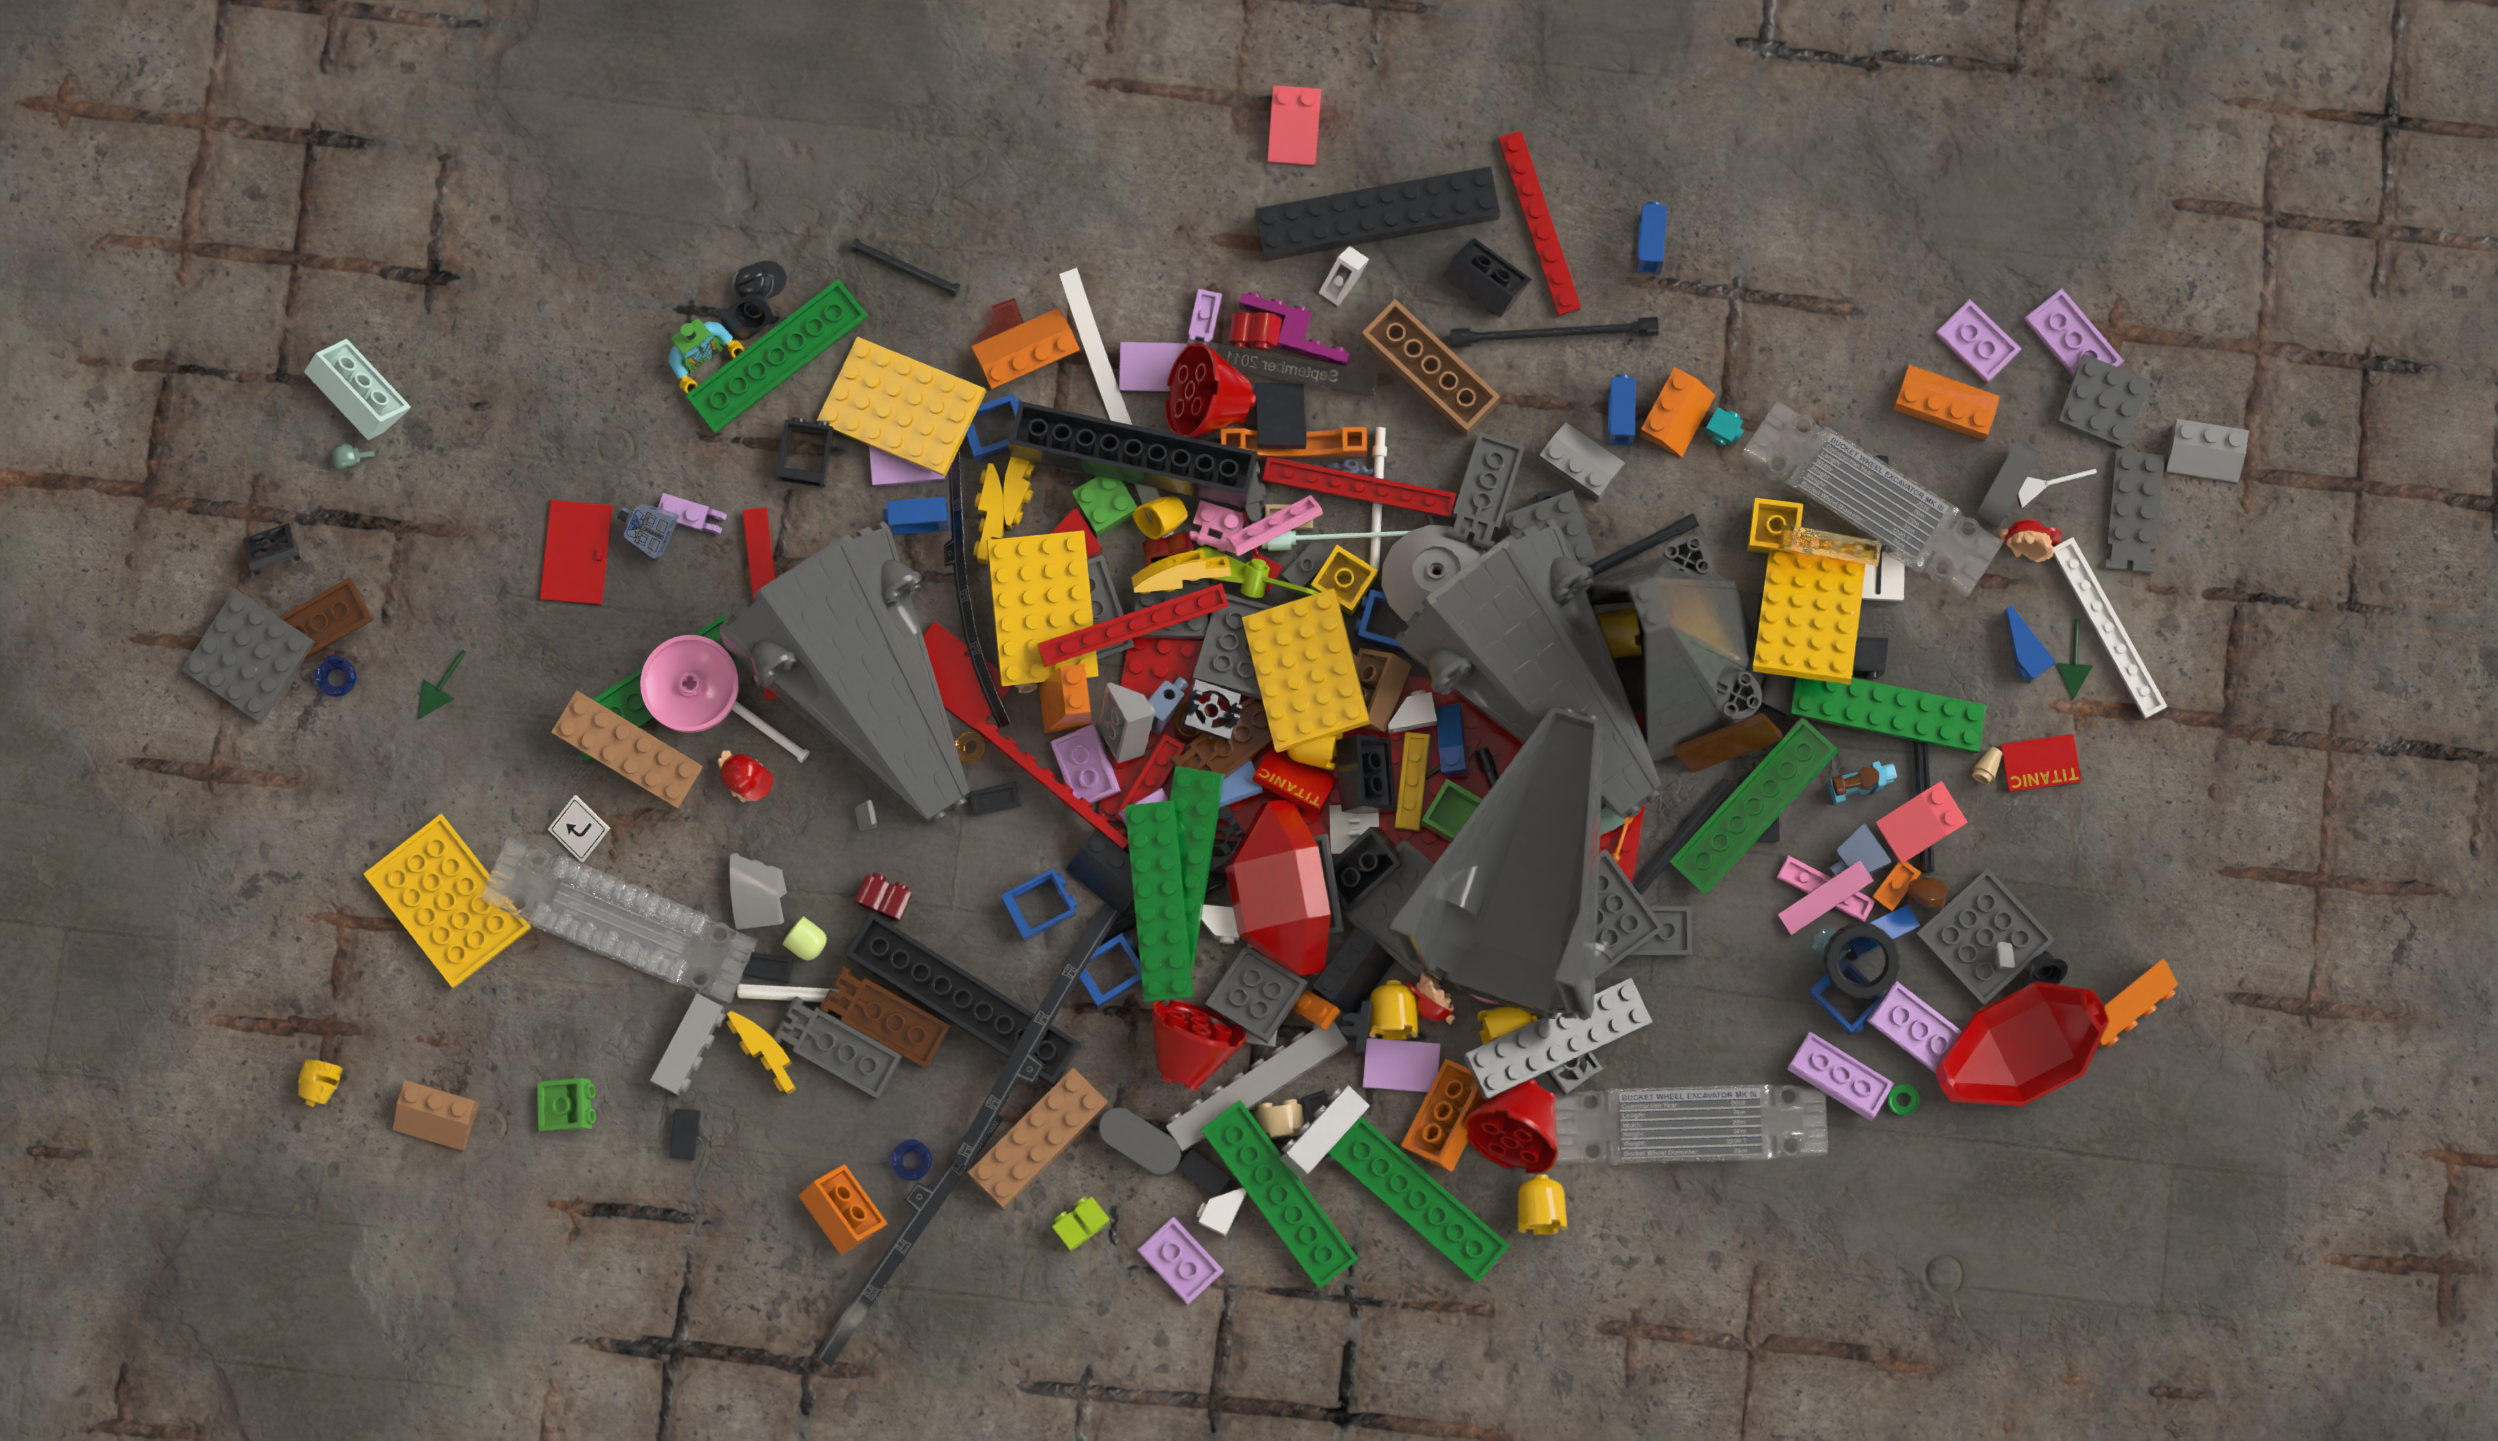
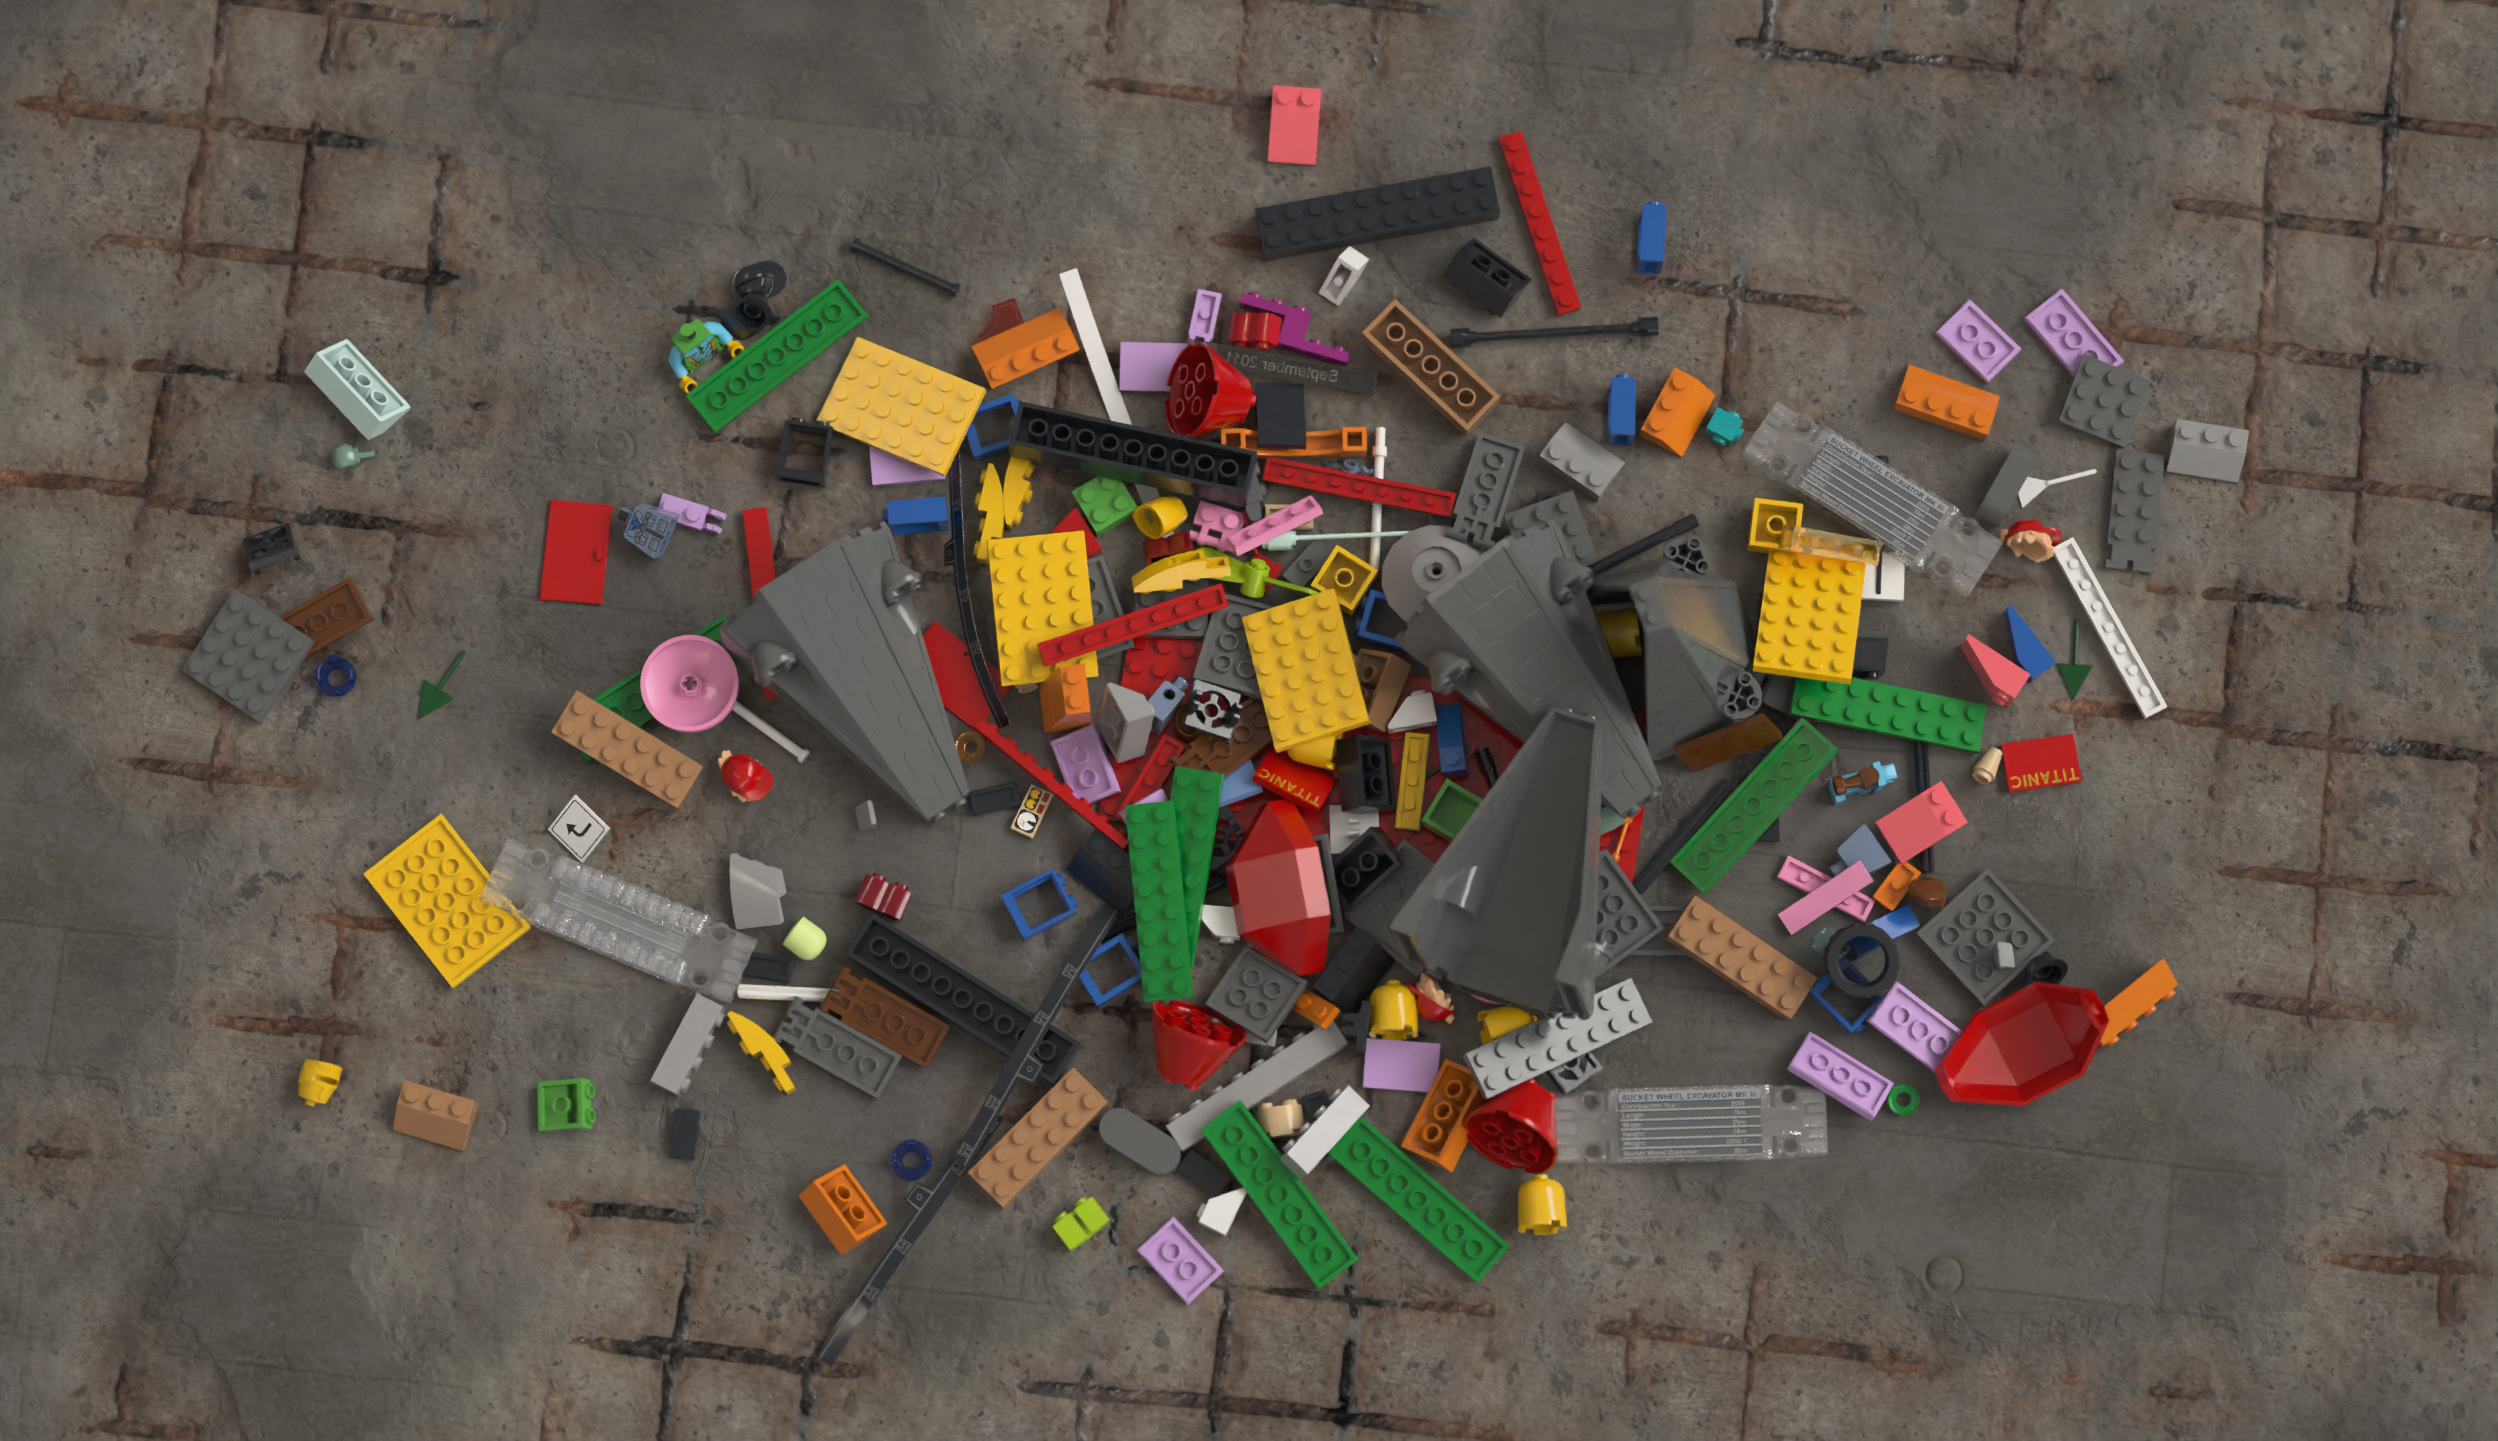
(1032, 811): none -> tile
(1740, 958): none -> medium nougat brick
(1996, 673): none -> coral slope

